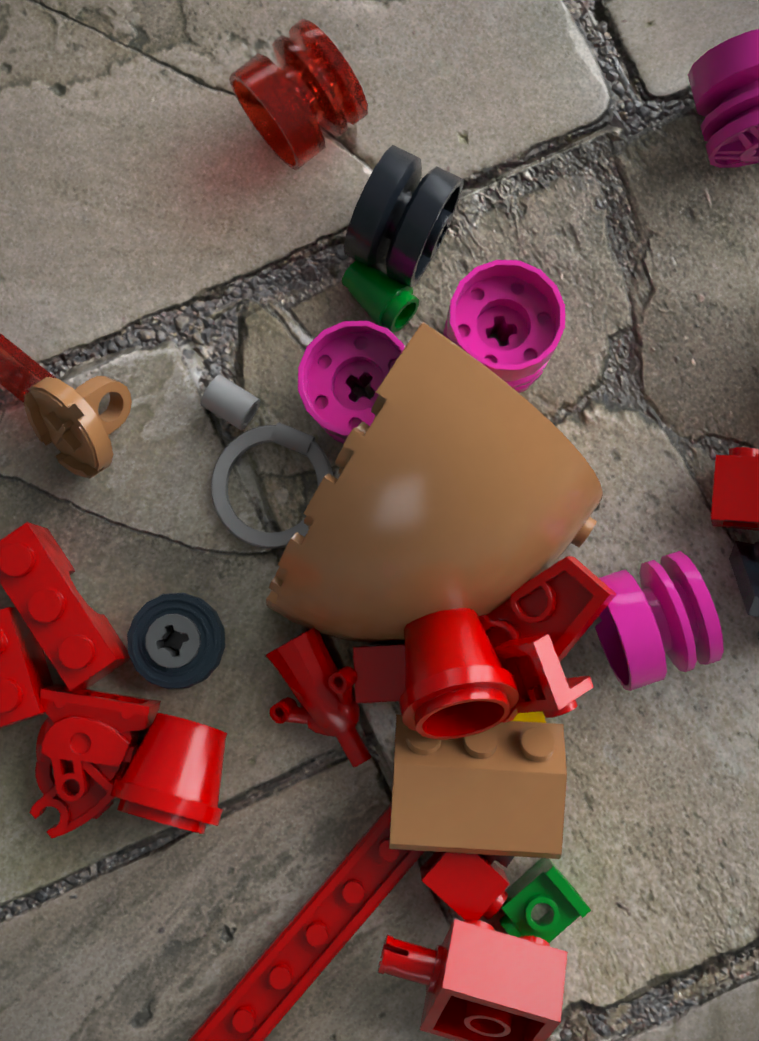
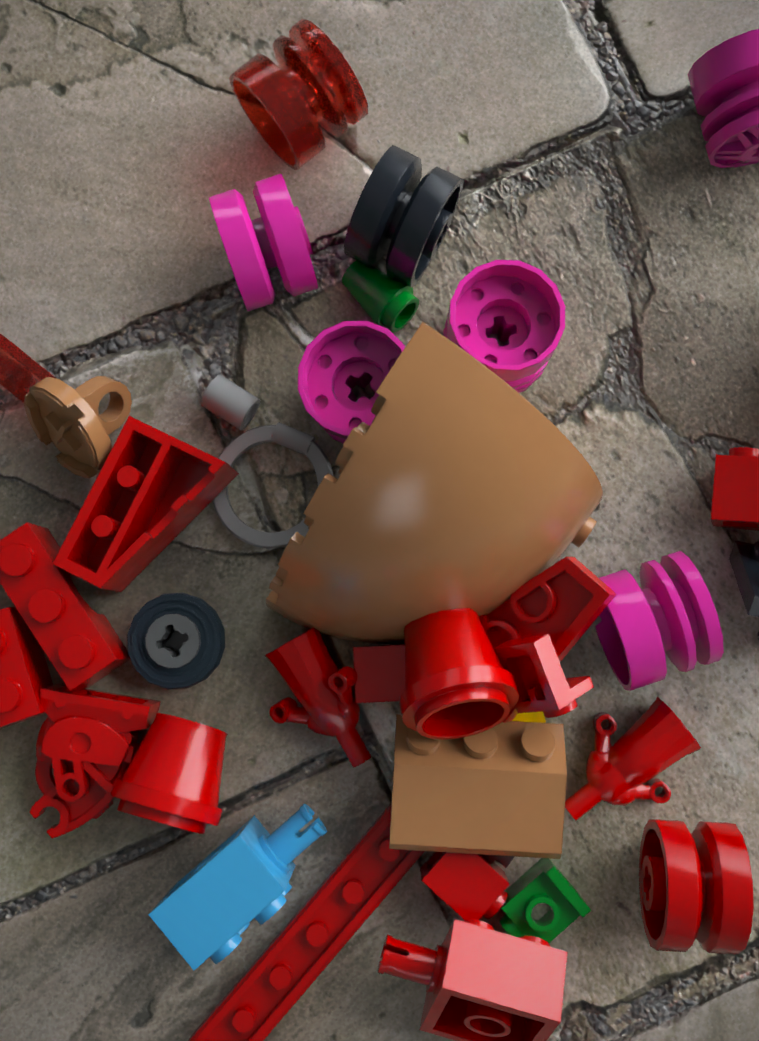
(139, 505): none -> red wedge
(233, 886): none -> dark azure brick
(265, 242): none -> dark pink wheel
(642, 752): none -> red piece
(695, 886): none -> red wheel

